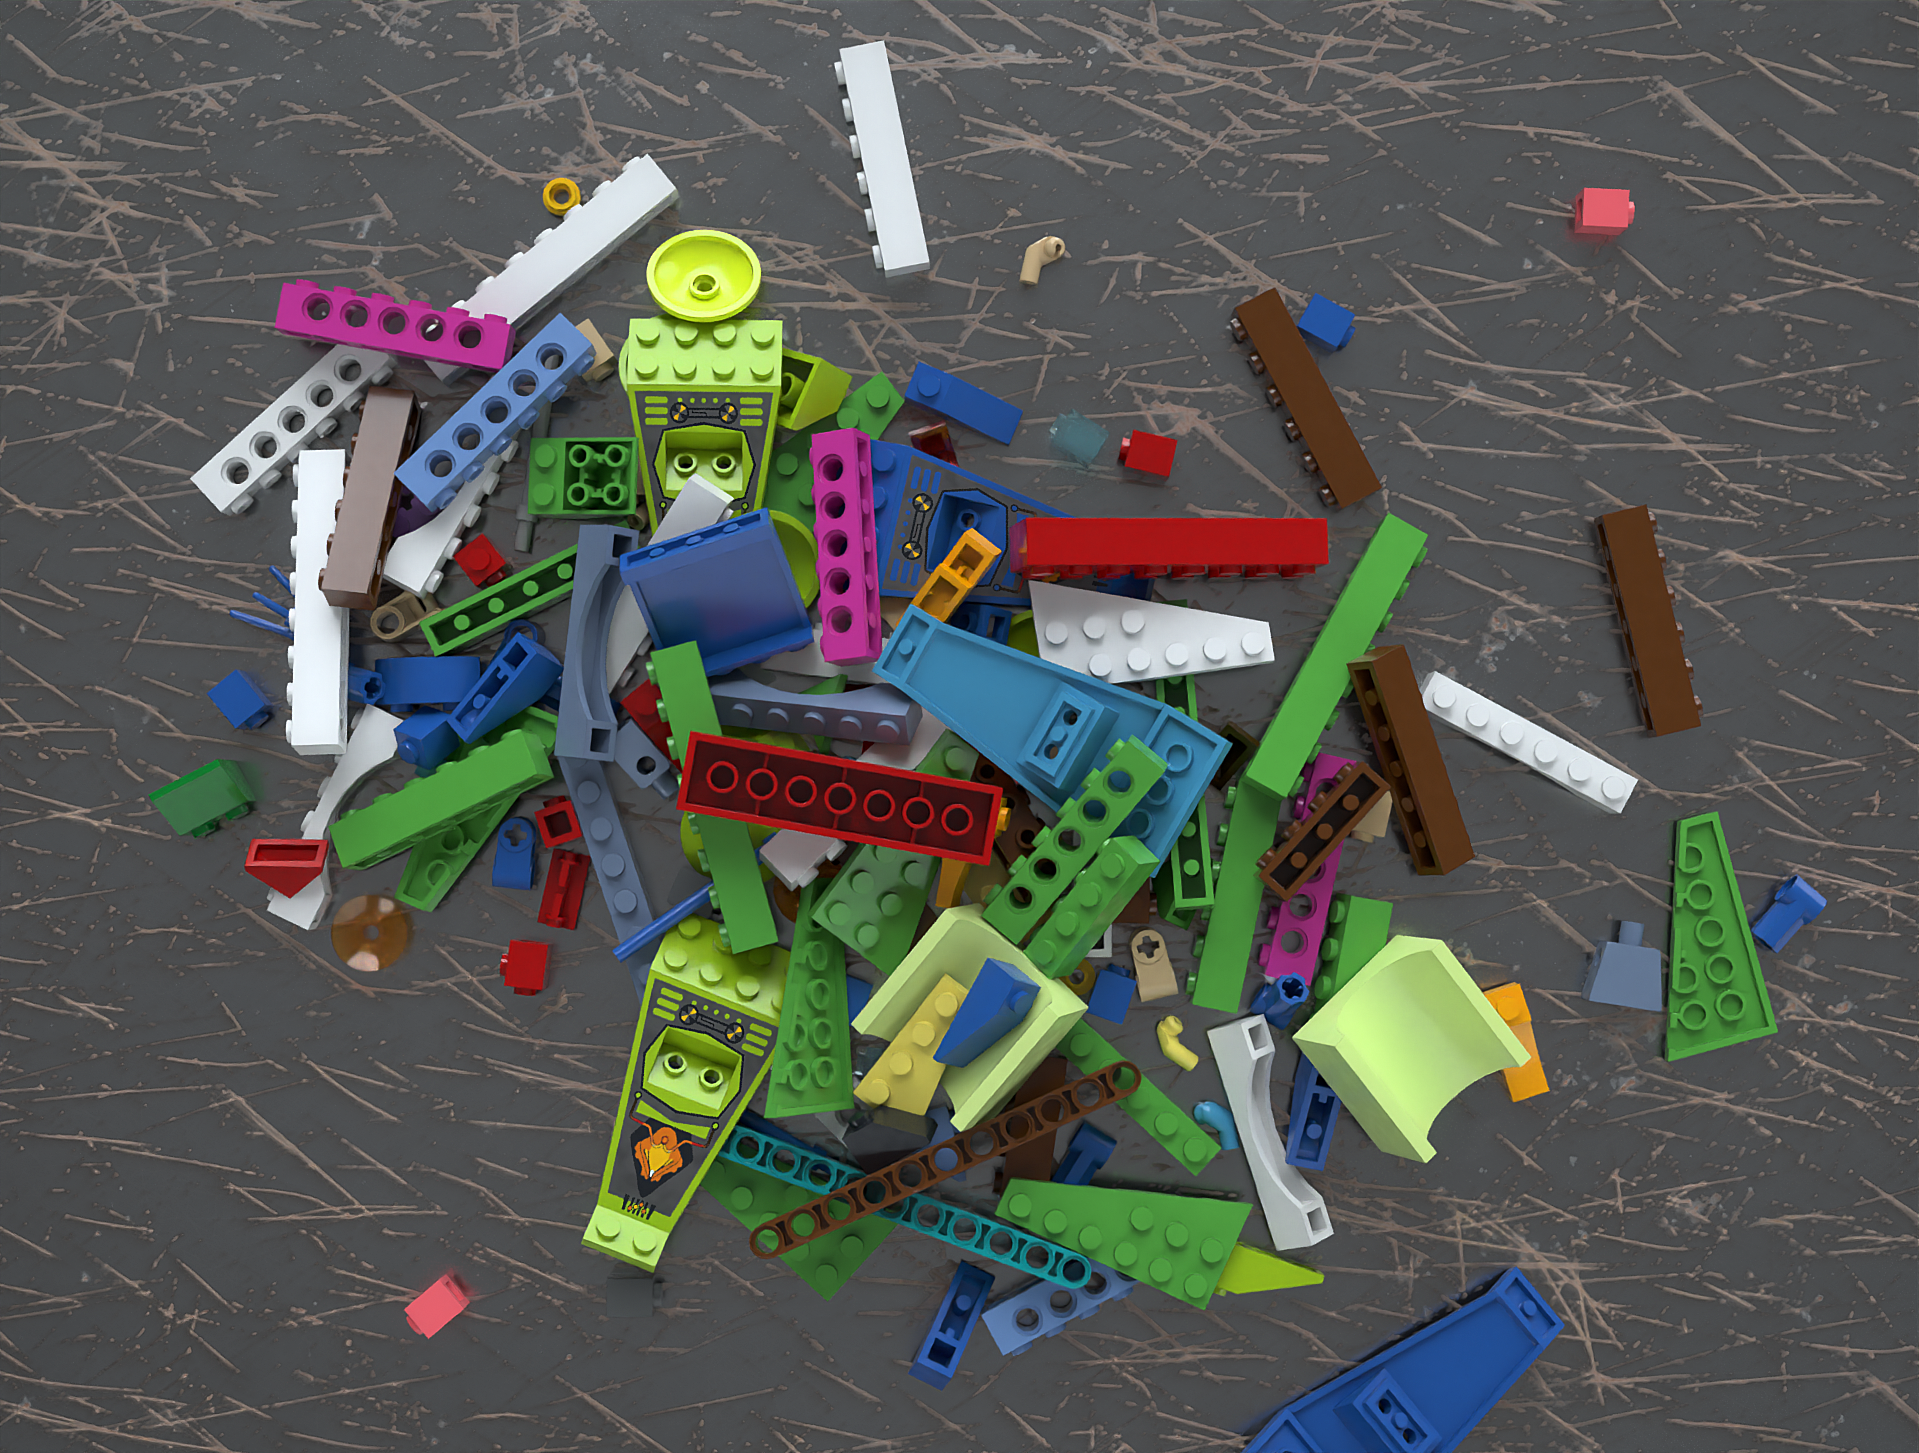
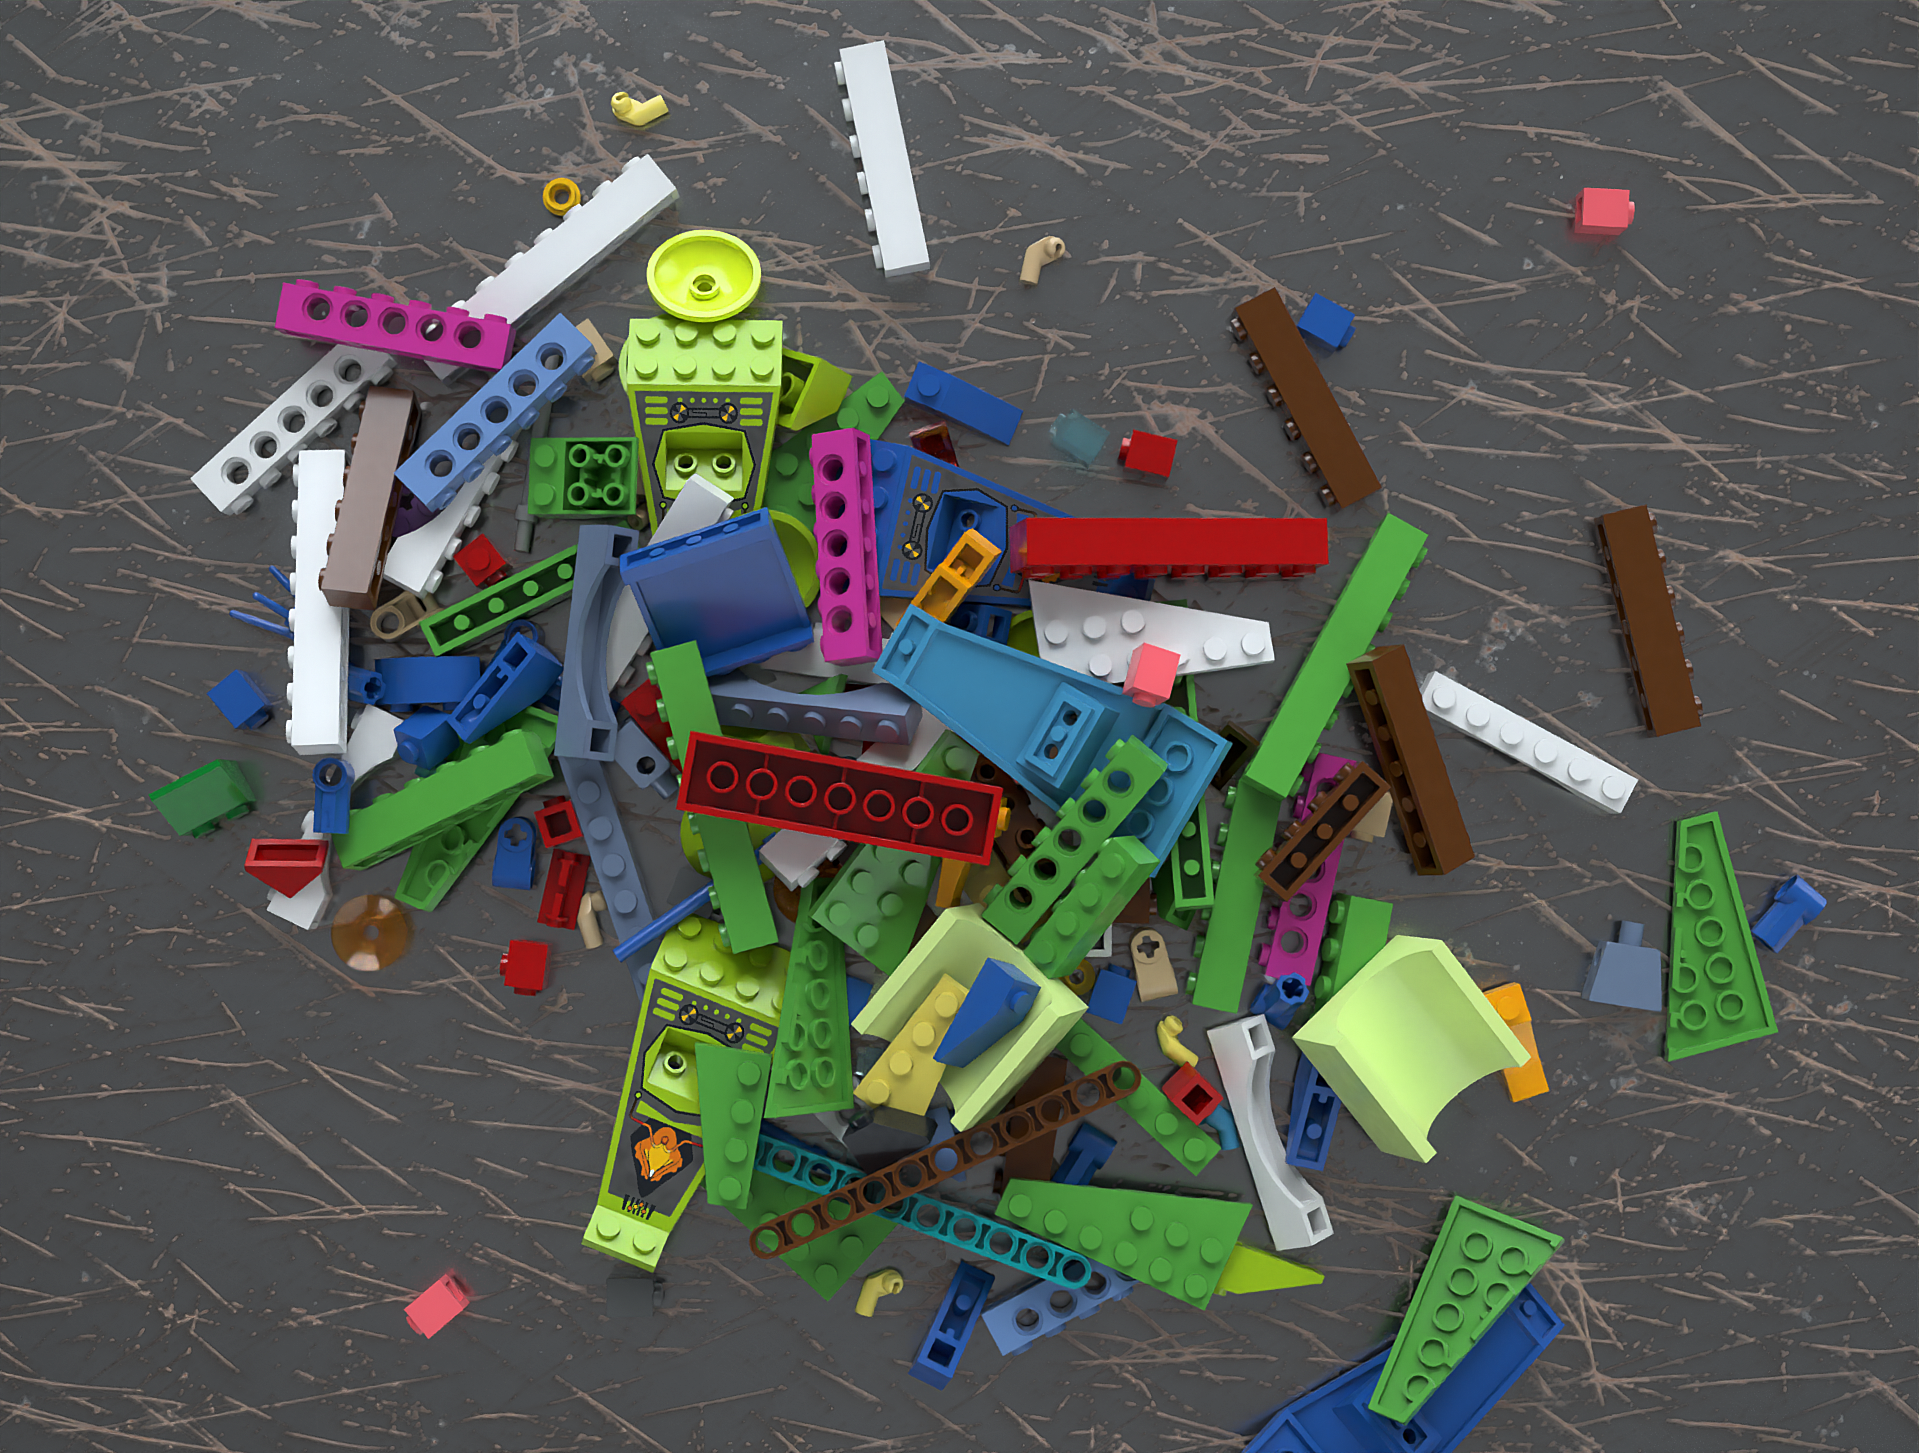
(332, 802): none -> blue piece
(587, 918): none -> tan arm
(636, 112): none -> light yellow arm
(731, 1112): none -> bright green wing
(875, 1287): none -> light yellow arm
(1150, 675): none -> coral brick
(1192, 1093): none -> red brick
(1466, 1286): none -> bright green wing

